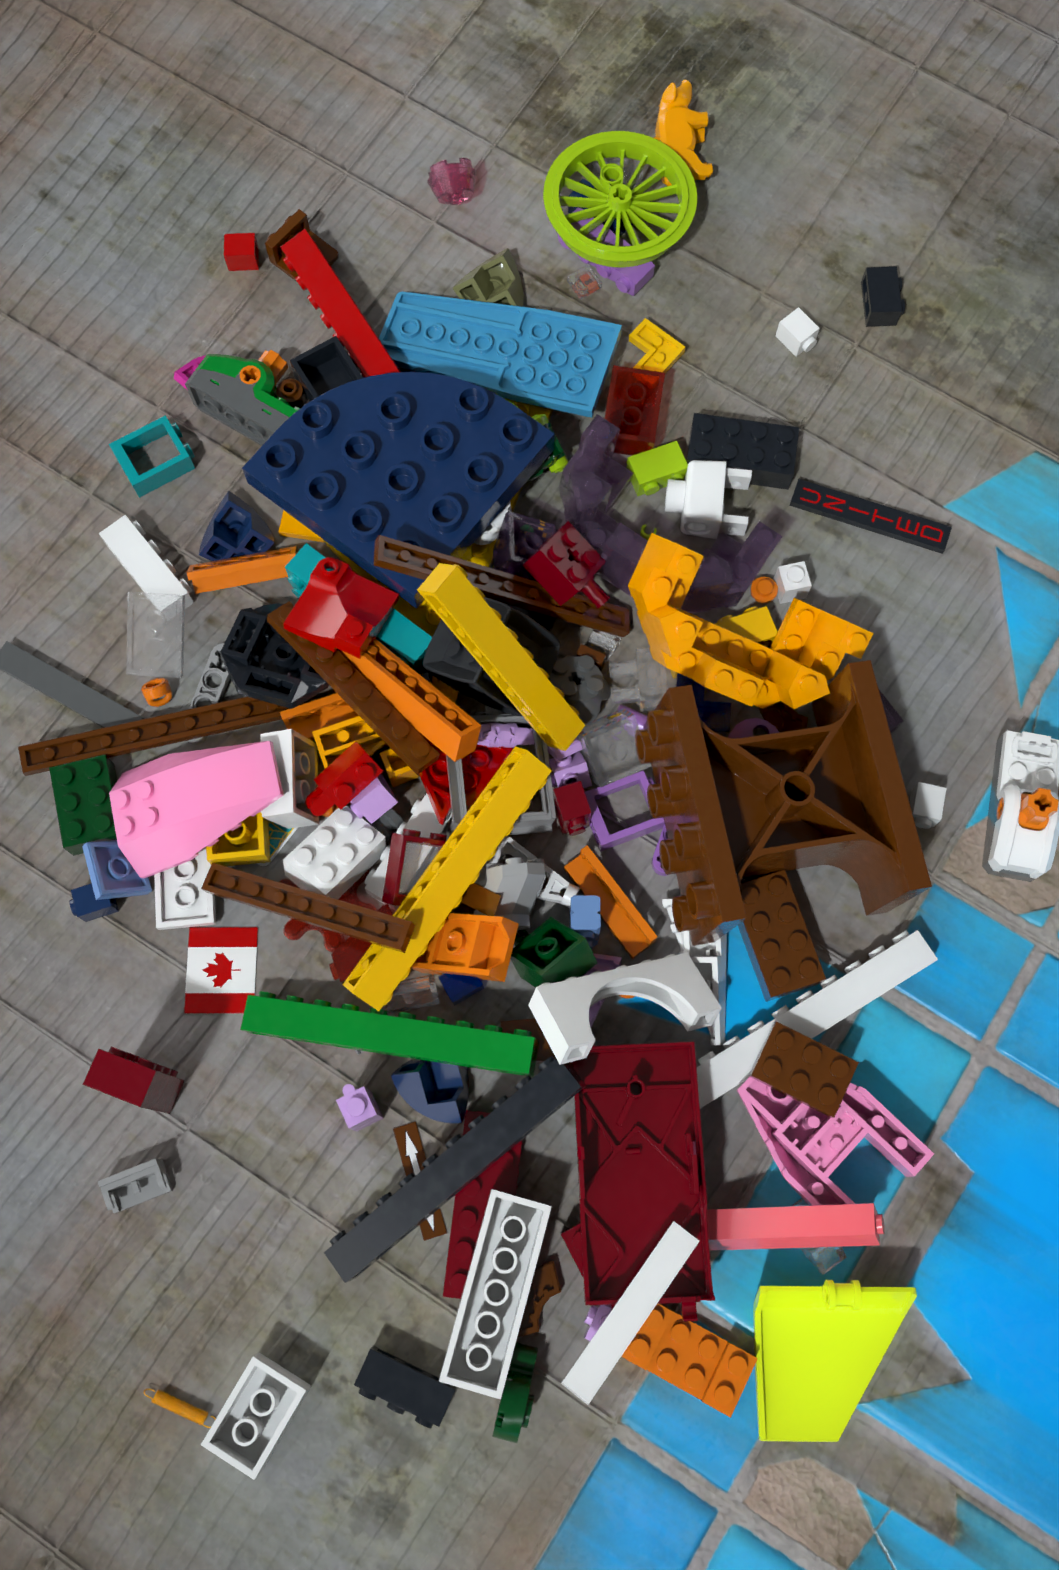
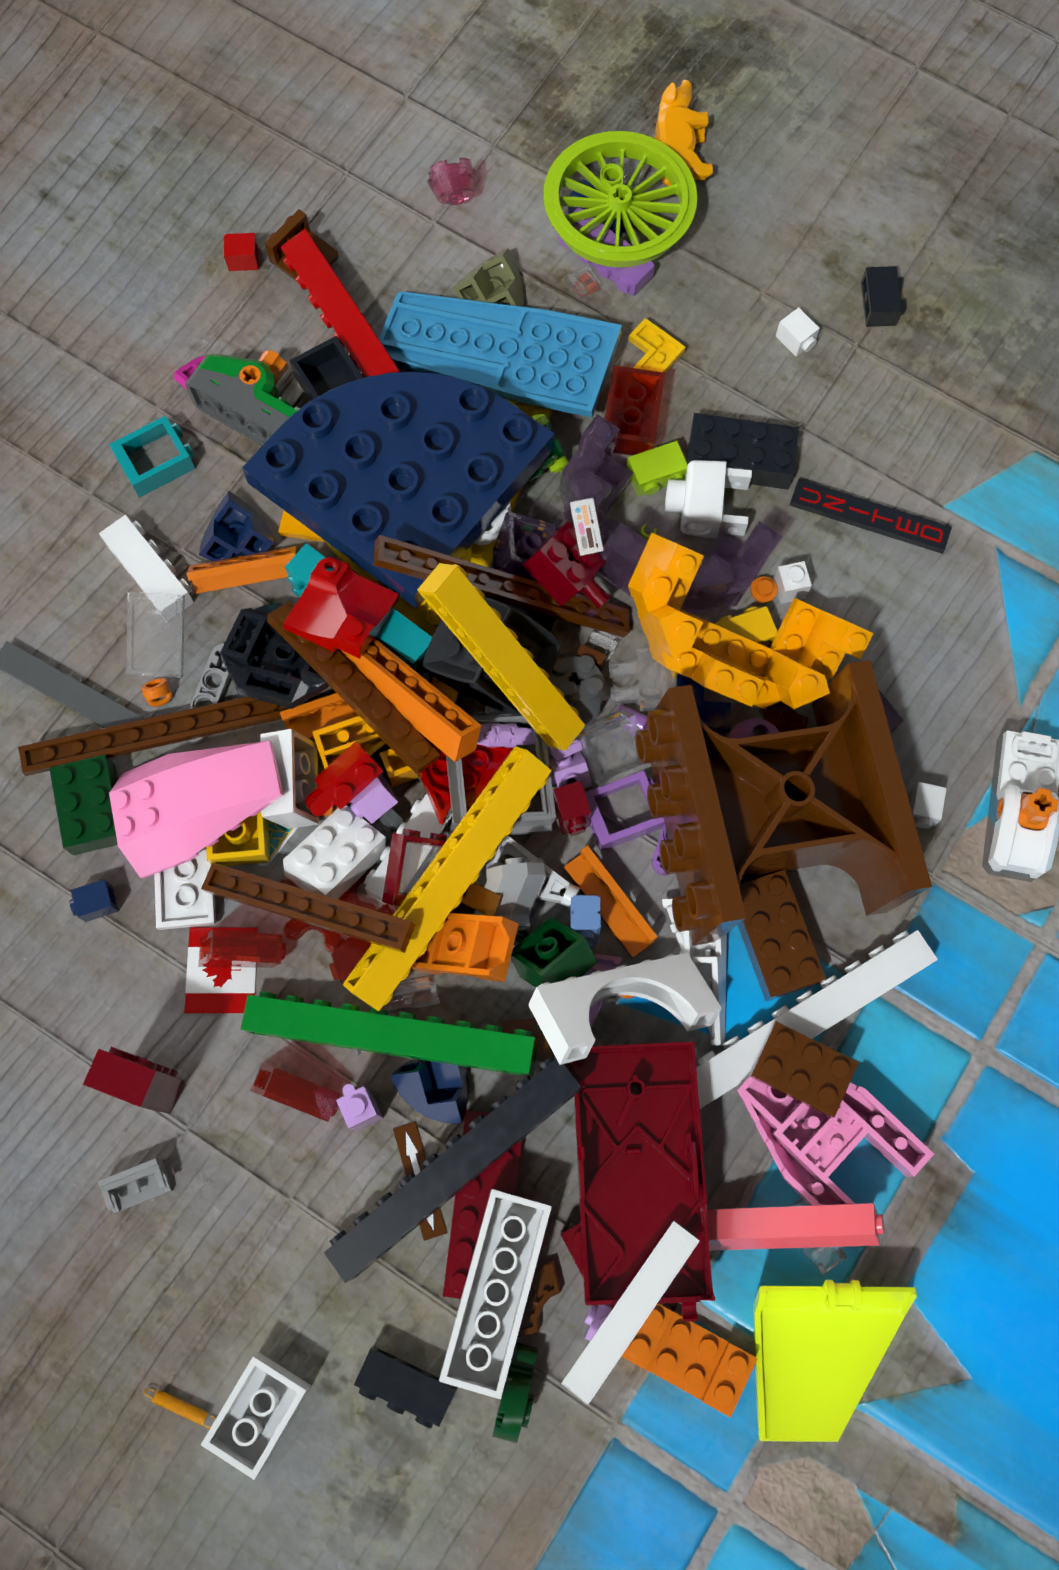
(112, 872): medium blue tile -> none
(241, 949): none -> clear red slope
(292, 392): reddish brown brick -> none
(295, 1092): none -> clear red slope
(460, 986): clear blue brick -> none
(586, 526): none -> clear sticker

